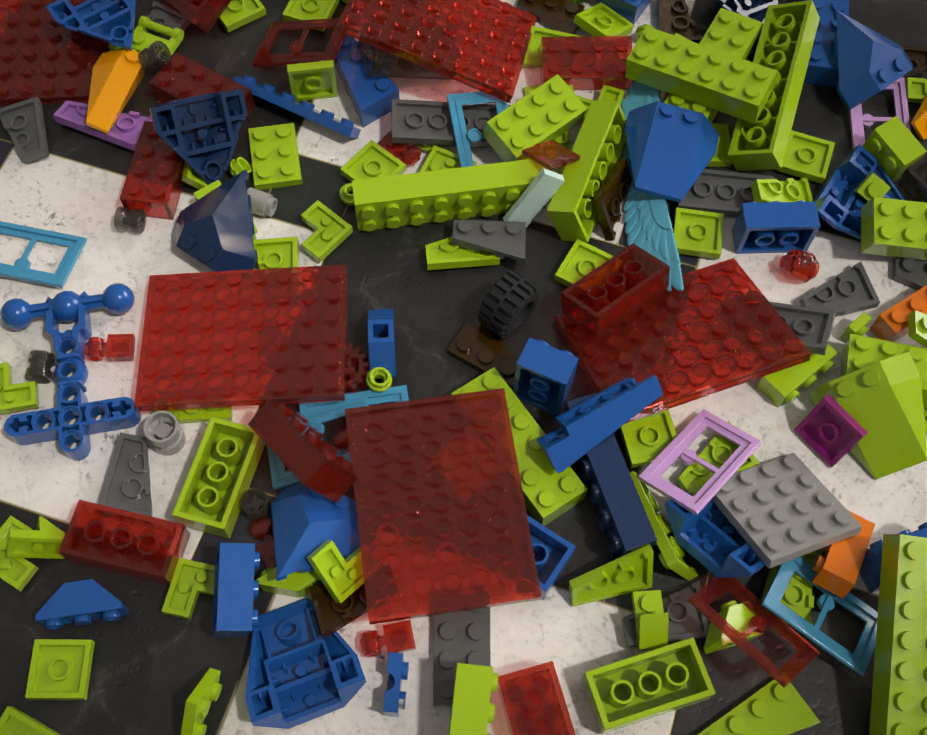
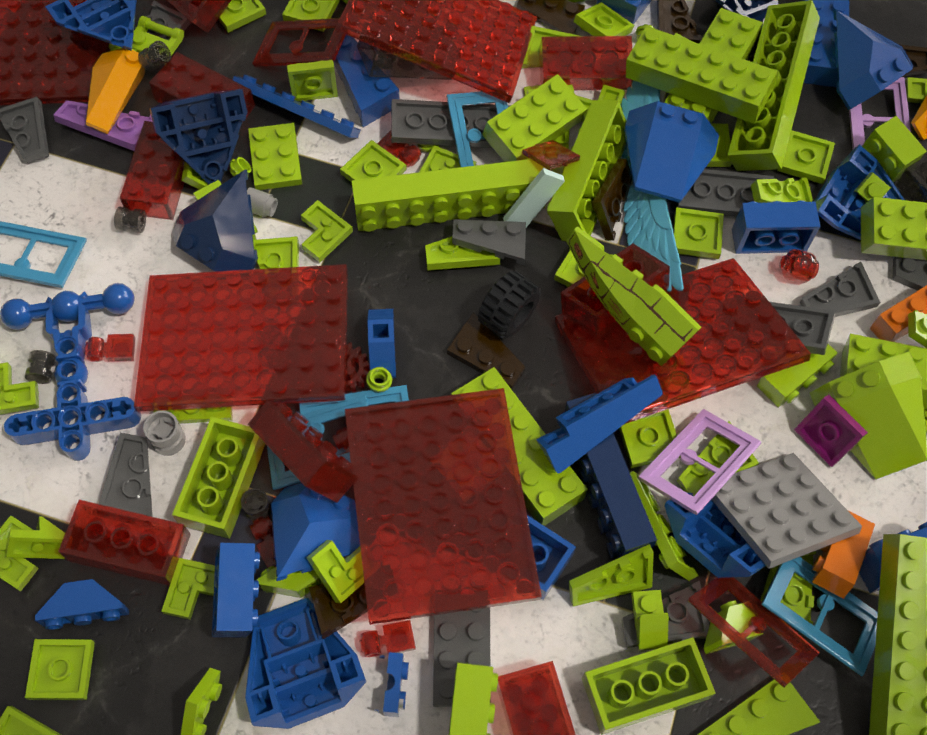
(347, 198): lime plate -> none
(544, 376): blue brick -> none
(640, 309): none -> lime wedge
(857, 327): lime plate -> none

